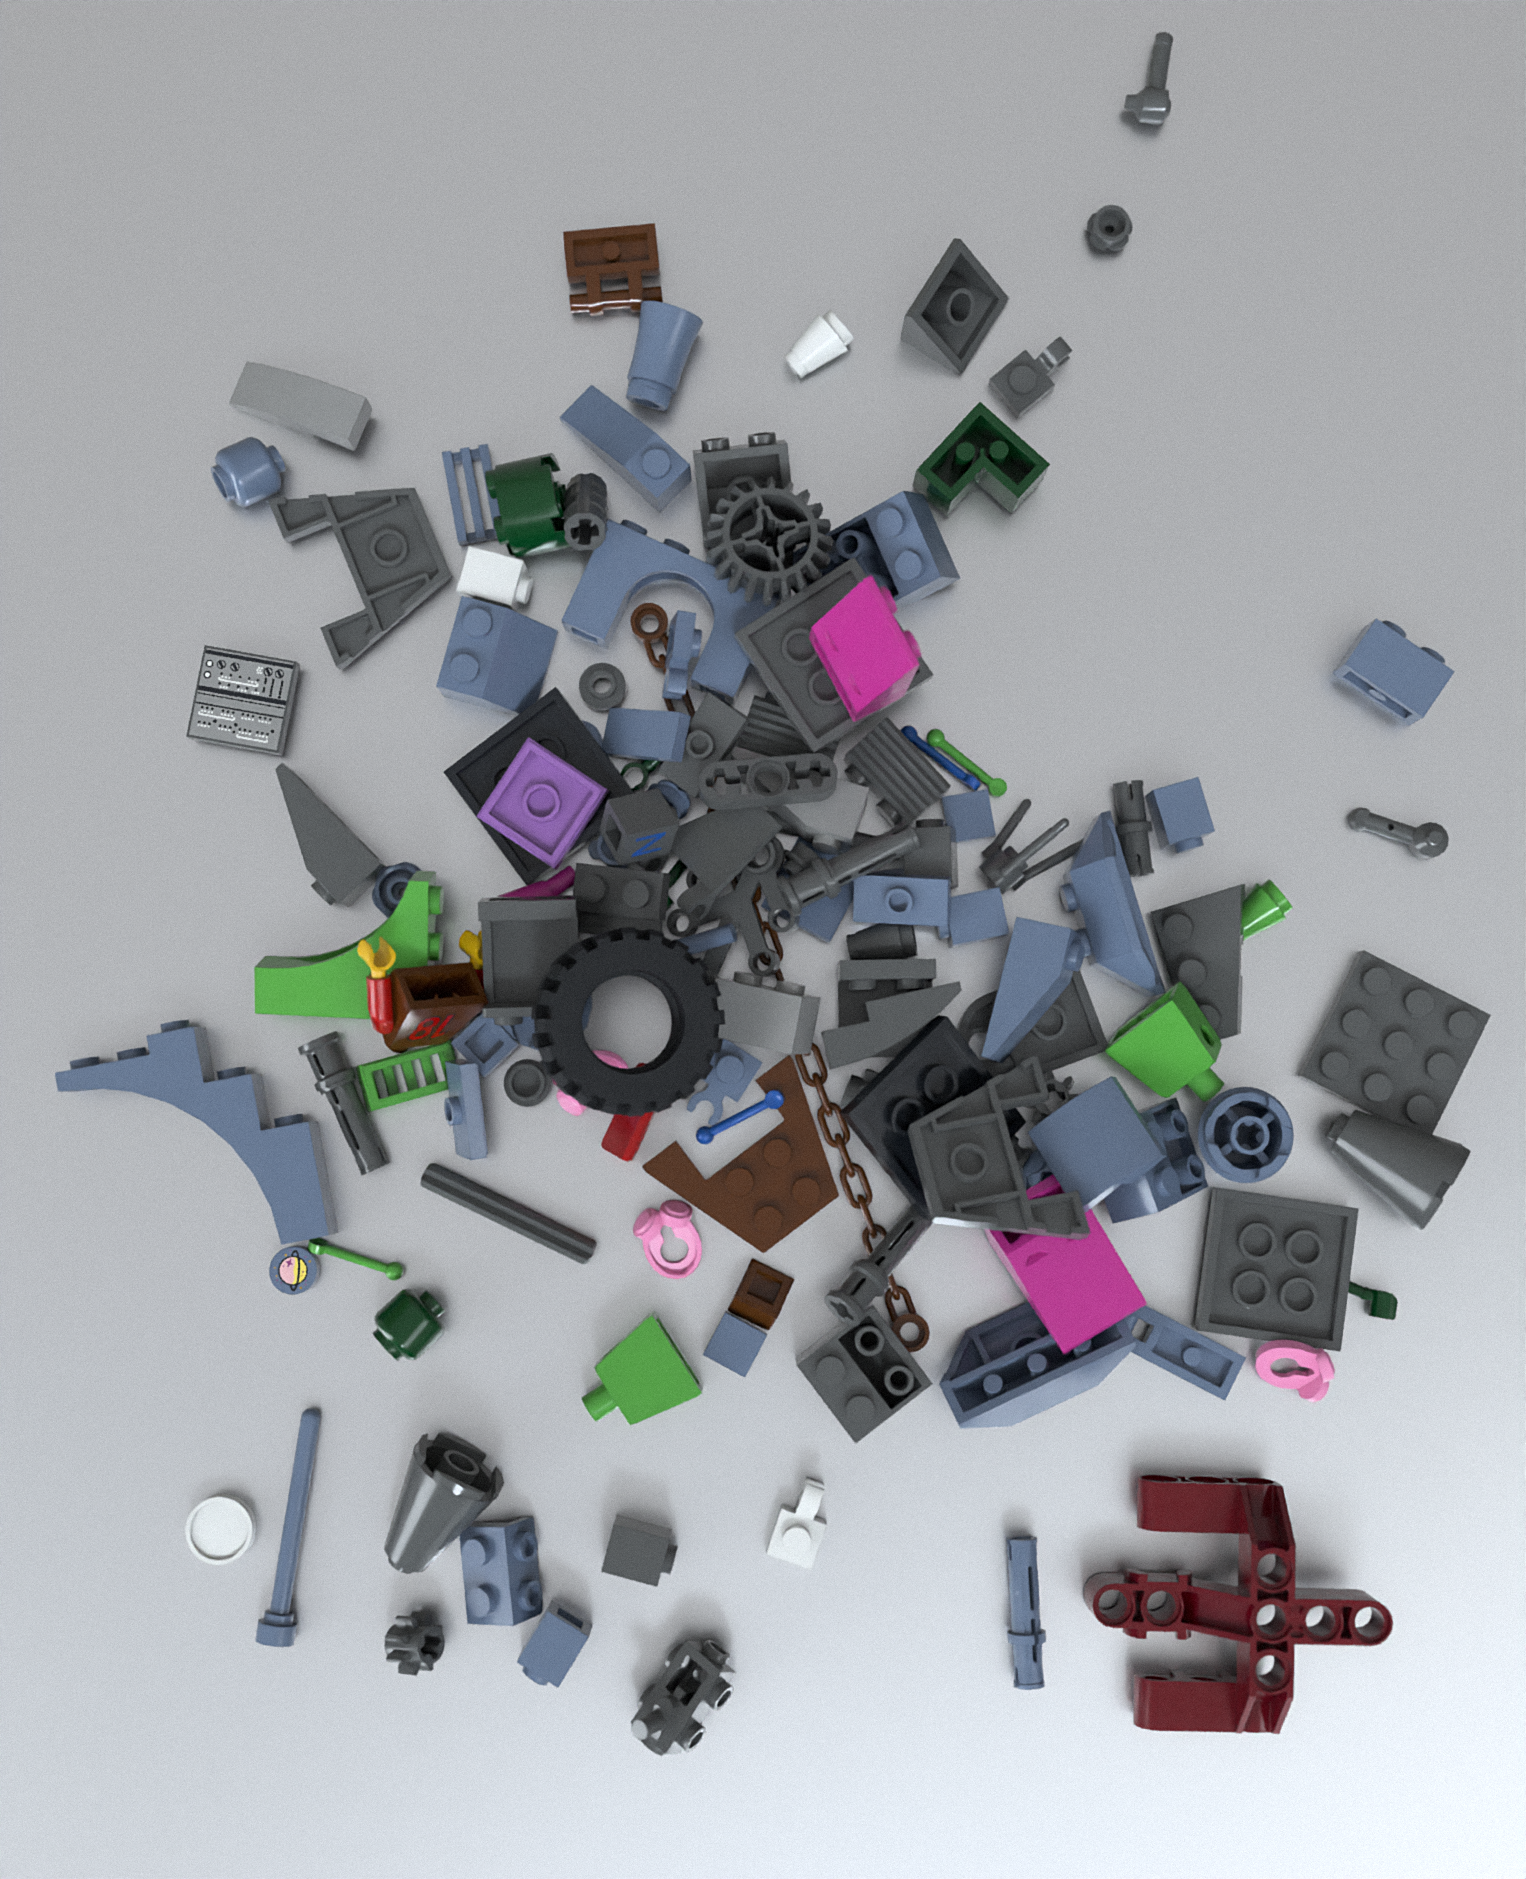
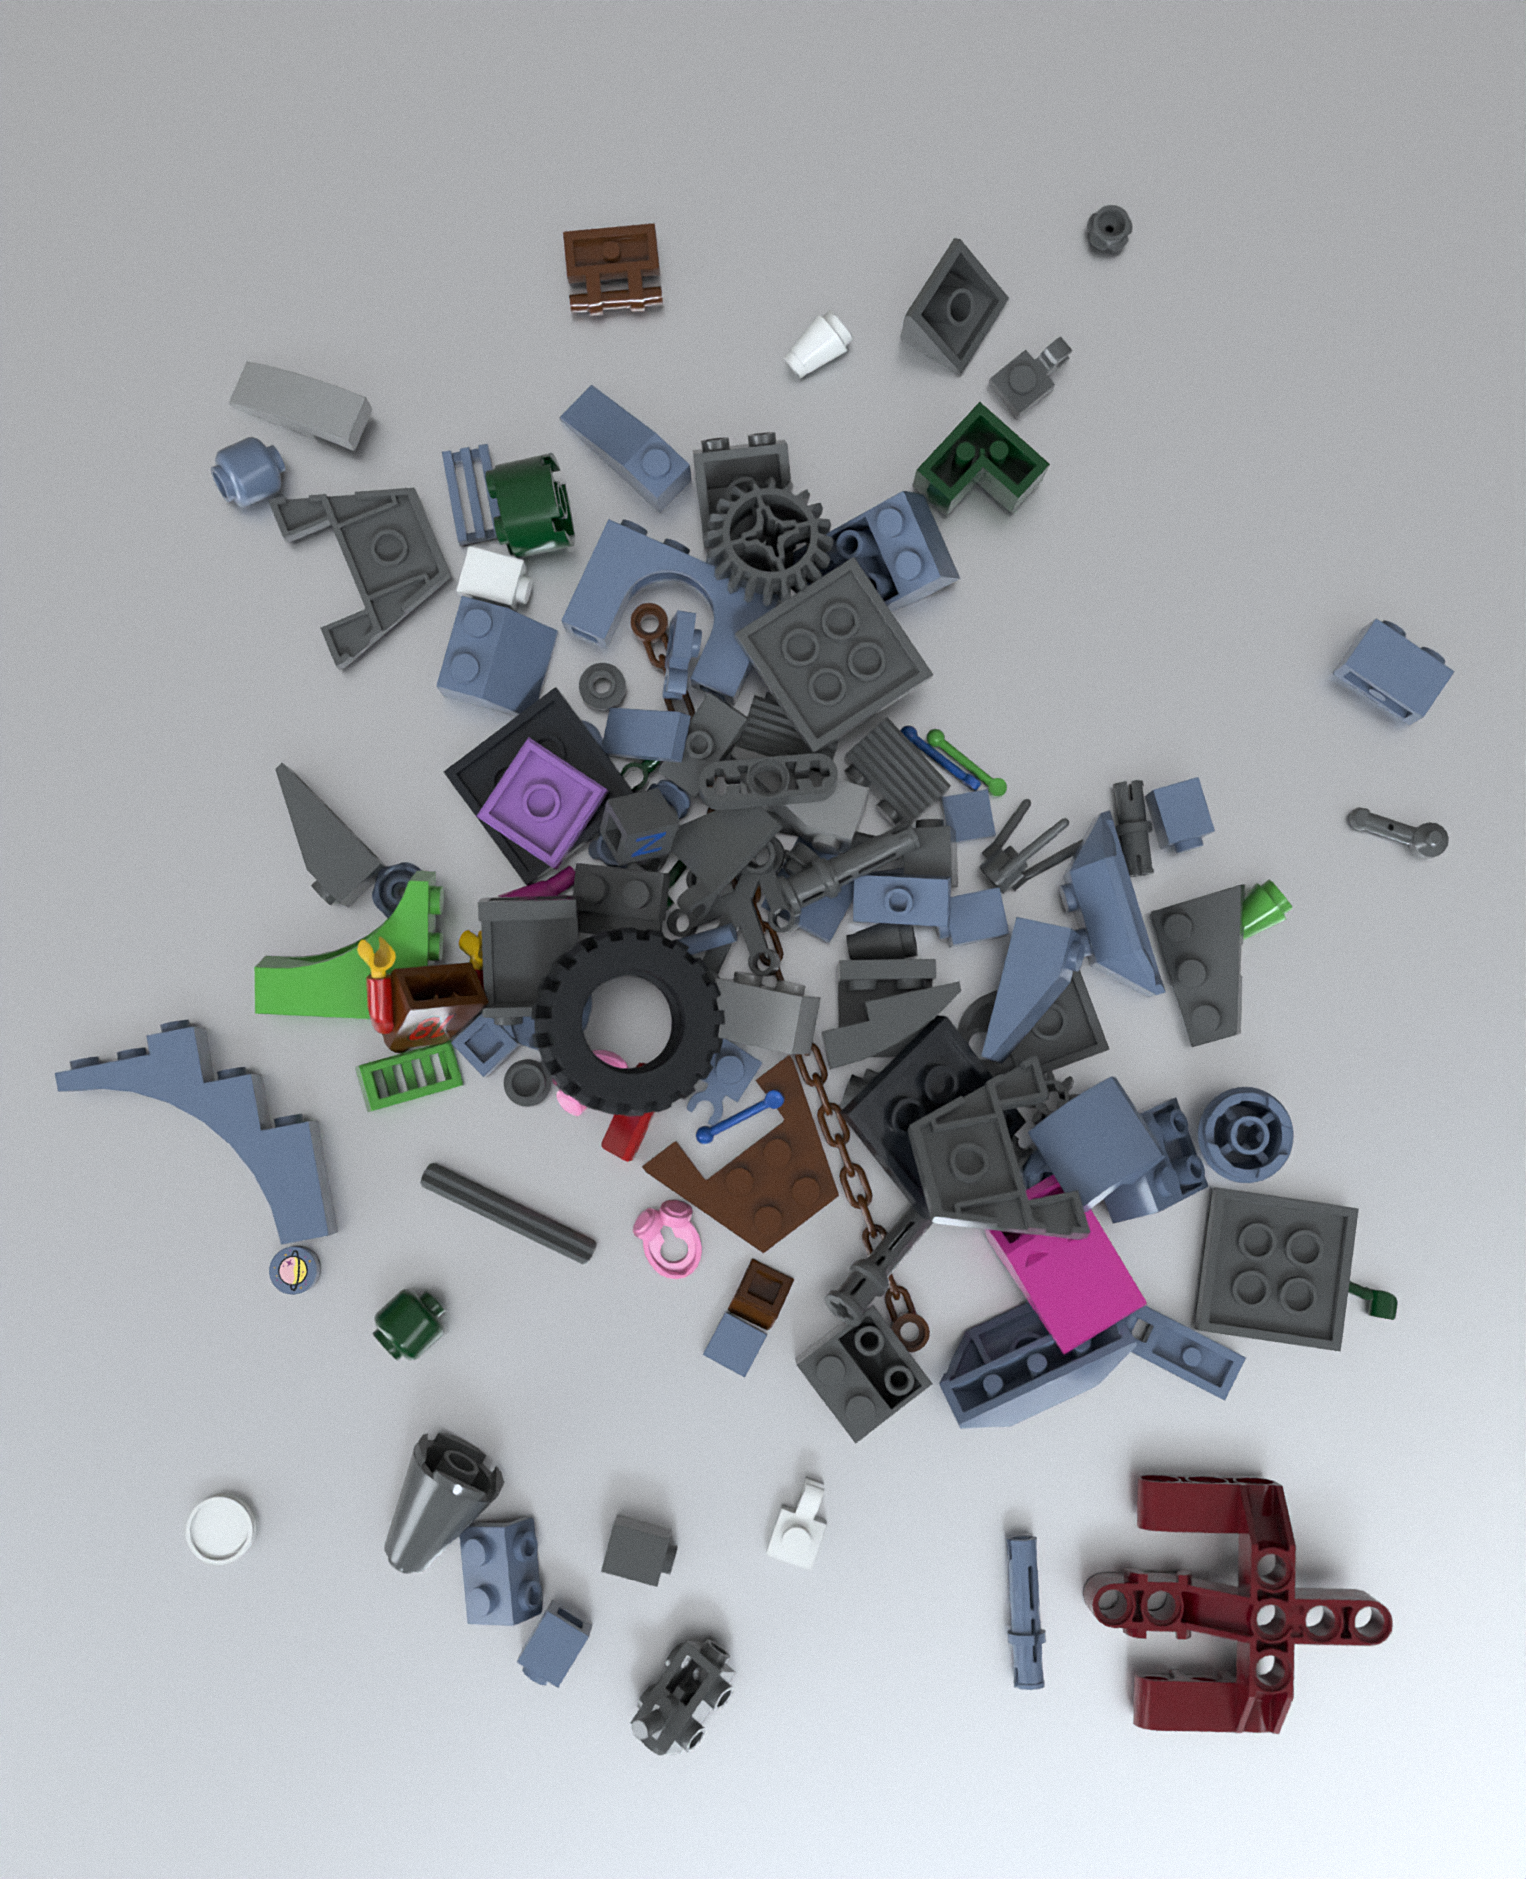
(243, 700): light grey tile -> none
(277, 1626): sand blue piece -> none
(319, 1246): bright green hinge -> none
(336, 1081): dark grey pin -> none
(414, 1643): dark grey gear -> none
(465, 1109): sand blue plate -> none
(585, 512): dark grey axle -> none
(642, 1375): bright green torso -> none
(660, 353): sand blue plant -> none
(866, 649): dark pink slope -> none
(1153, 101): dark grey piece -> none
(1170, 1046): bright green torso -> none
(1311, 1382): bright pink piece -> none
(1393, 1044): dark grey plate -> none
(1399, 1162): dark grey cone -> none

